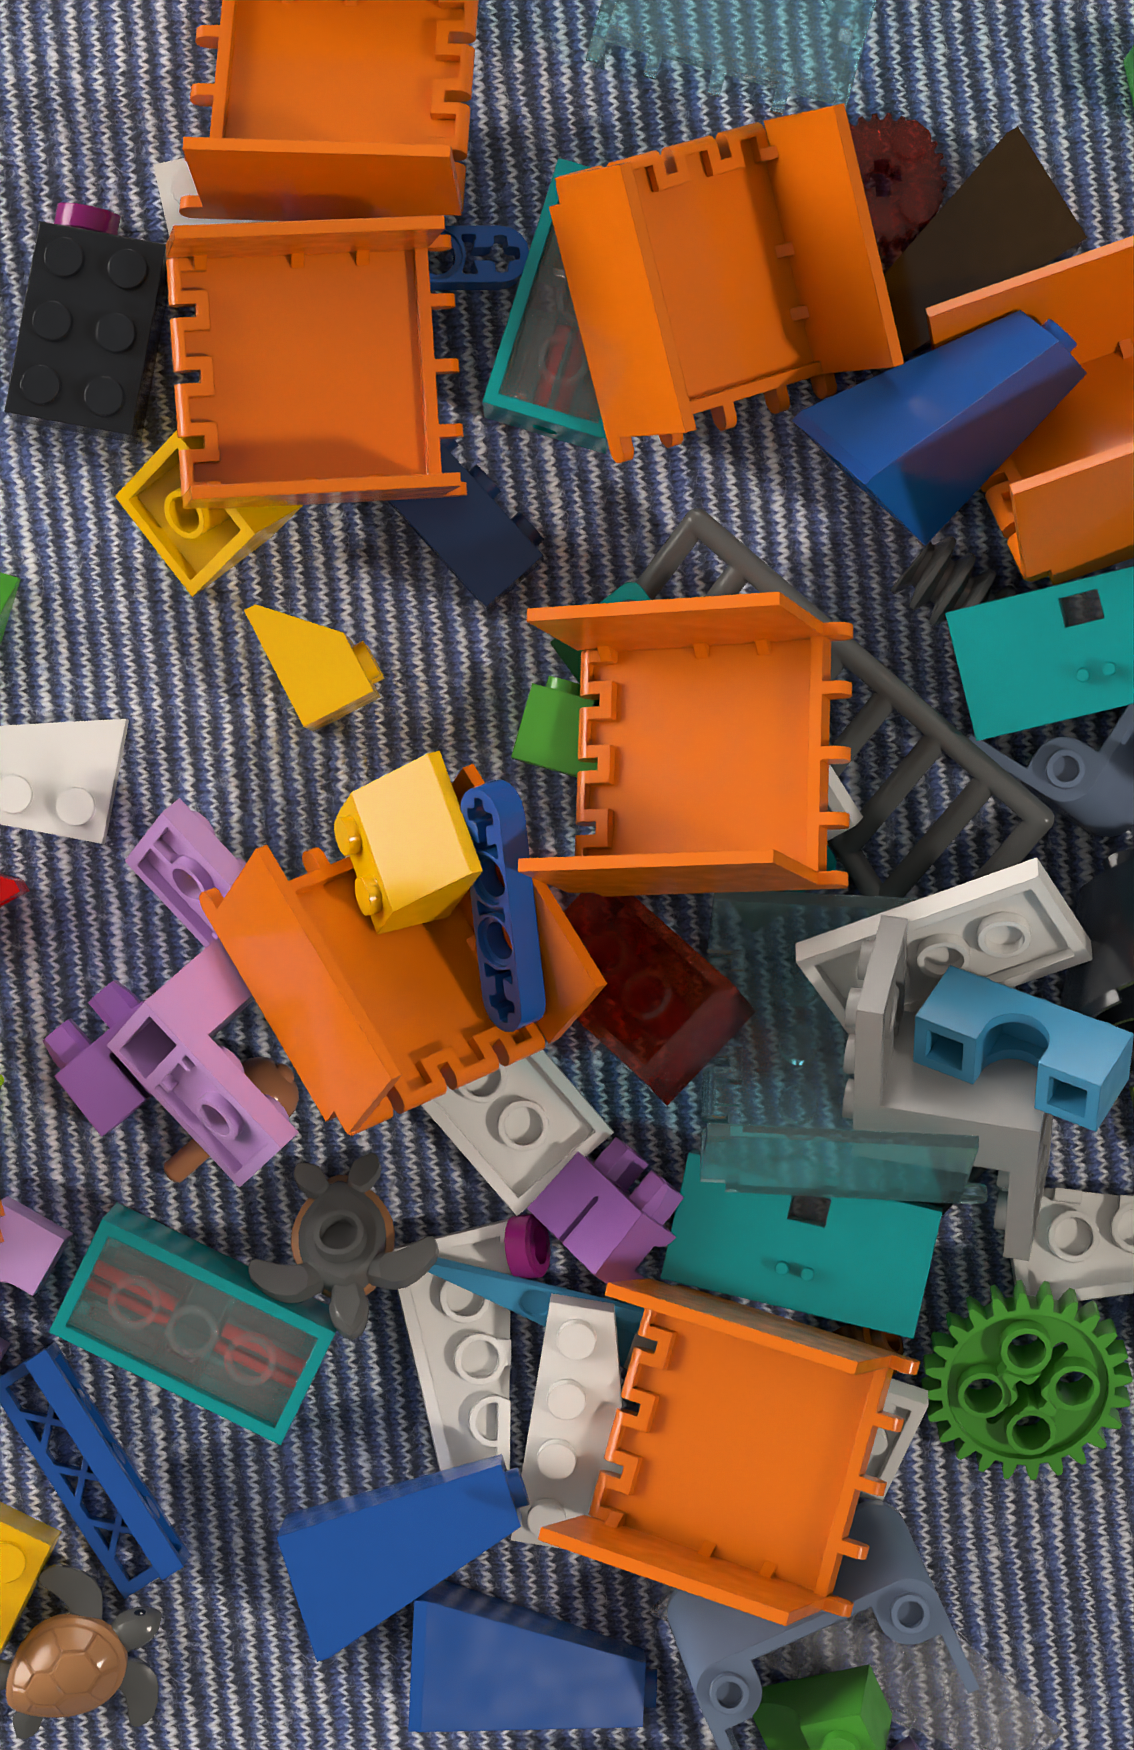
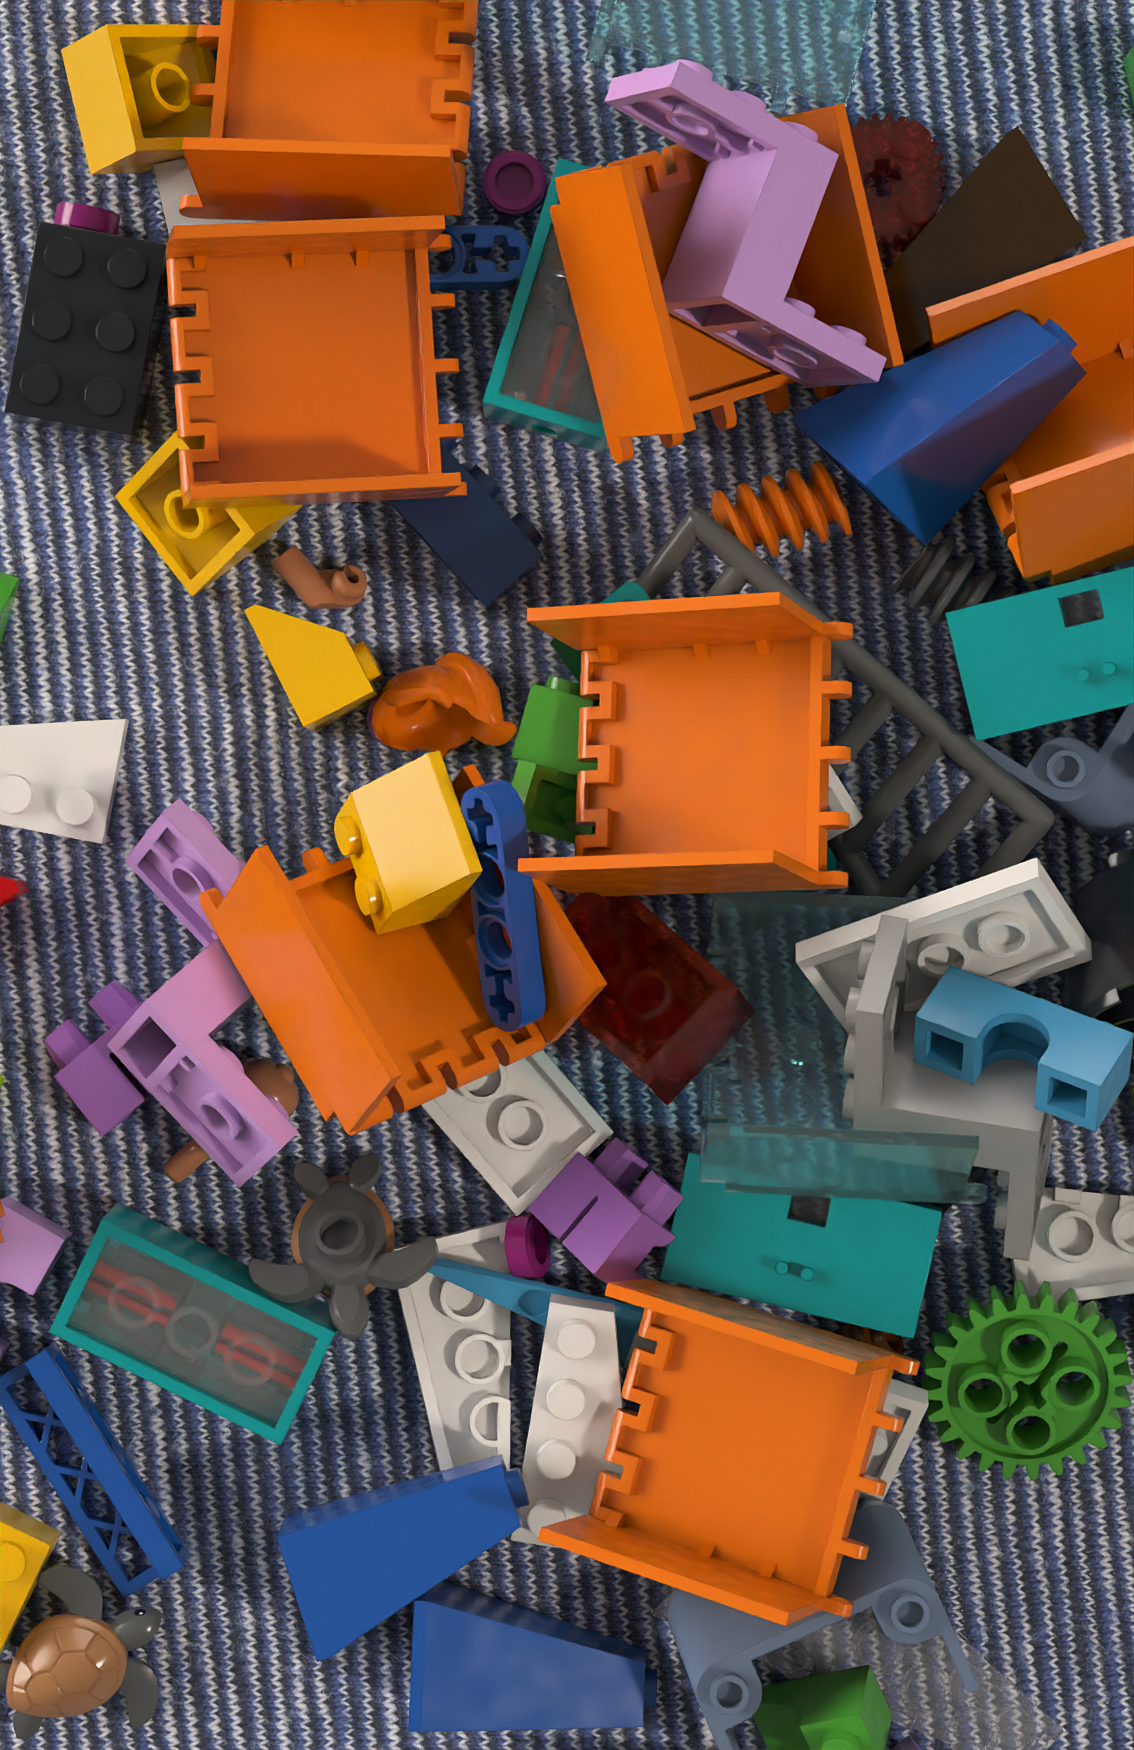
(135, 94): none -> yellow slope
(321, 587): none -> nougat arm
(440, 707): none -> orange hair
(514, 184): none -> magenta tile
(549, 801): none -> bright green slope
(746, 224): none -> lavender bracket
(784, 511): none -> orange piece

